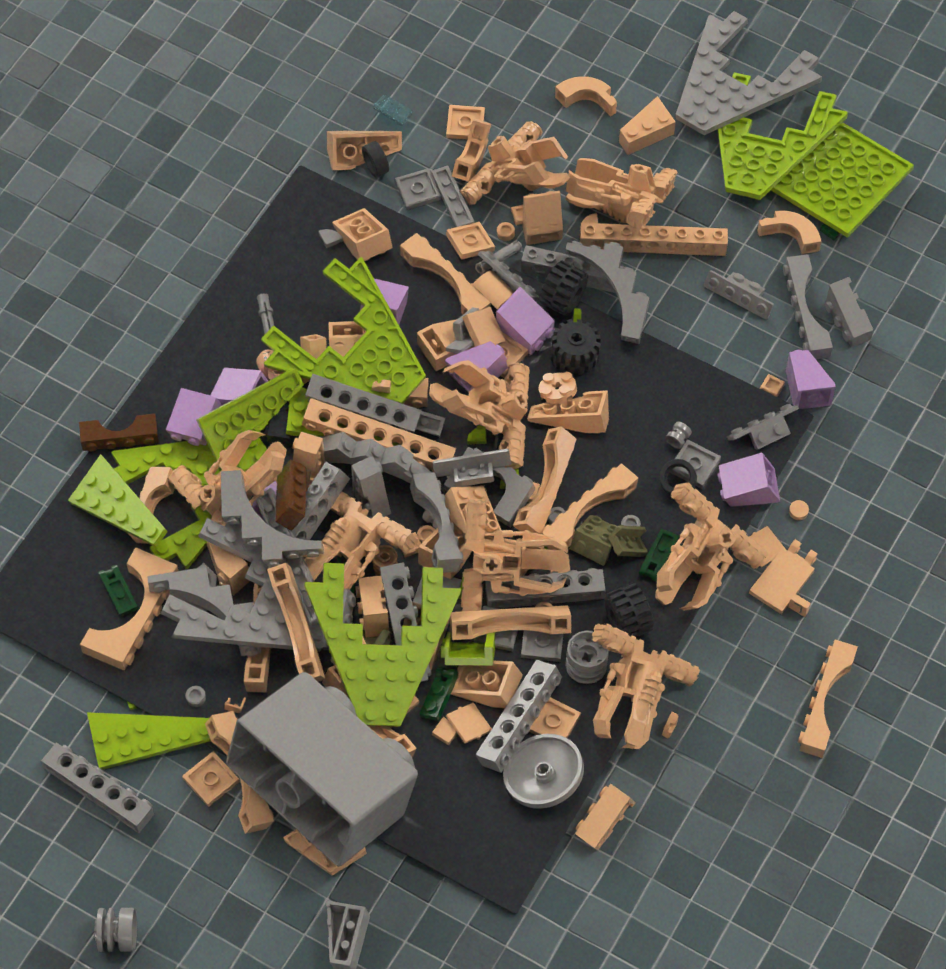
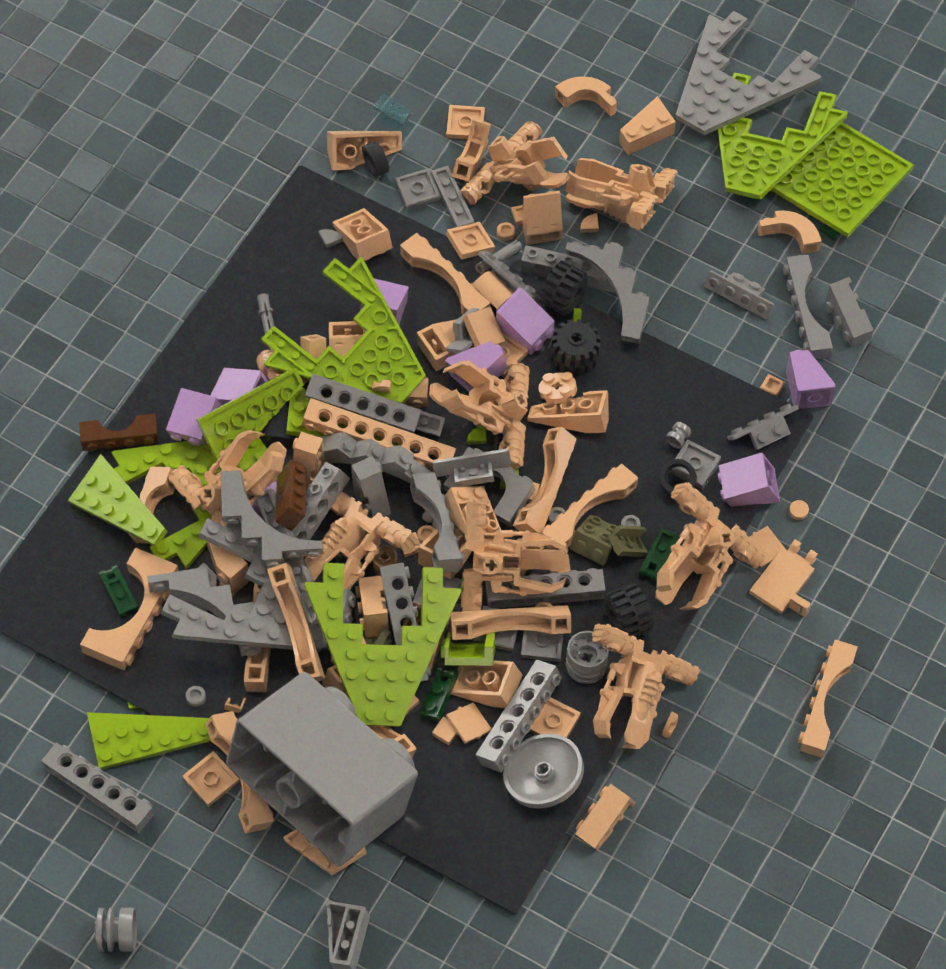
(657, 239): light nougat brick -> none

